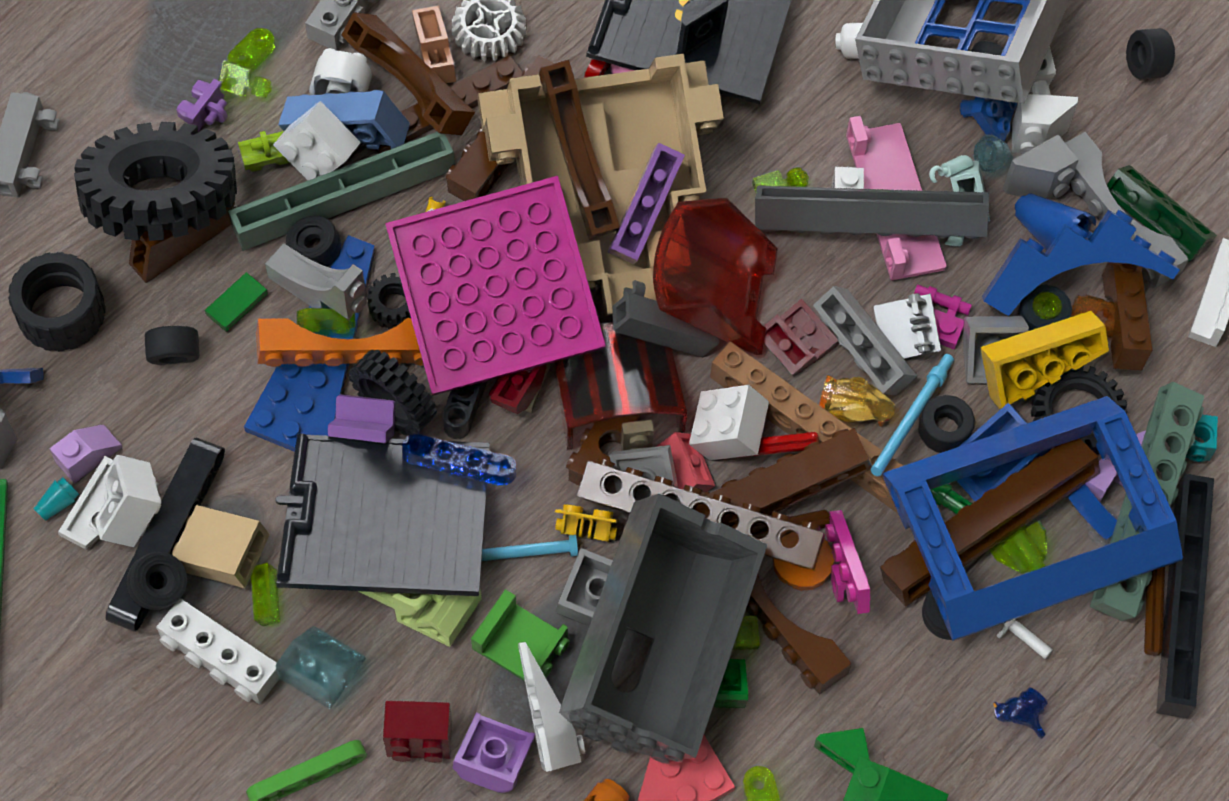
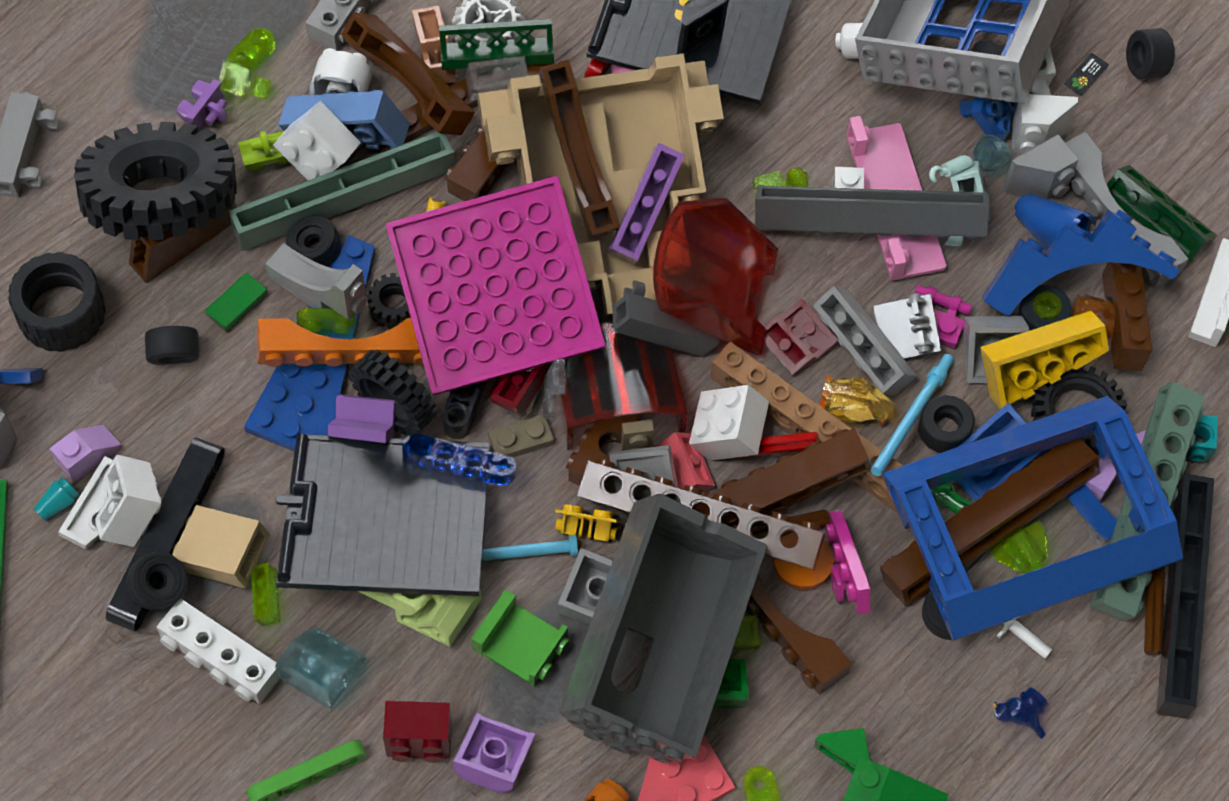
(493, 74): none -> clear slope
(496, 47): none -> dark green fence
(521, 437): none -> dark tan plate
(553, 384): none -> clear slope
(554, 734): white wedge -> none
(1086, 74): none -> black sticker

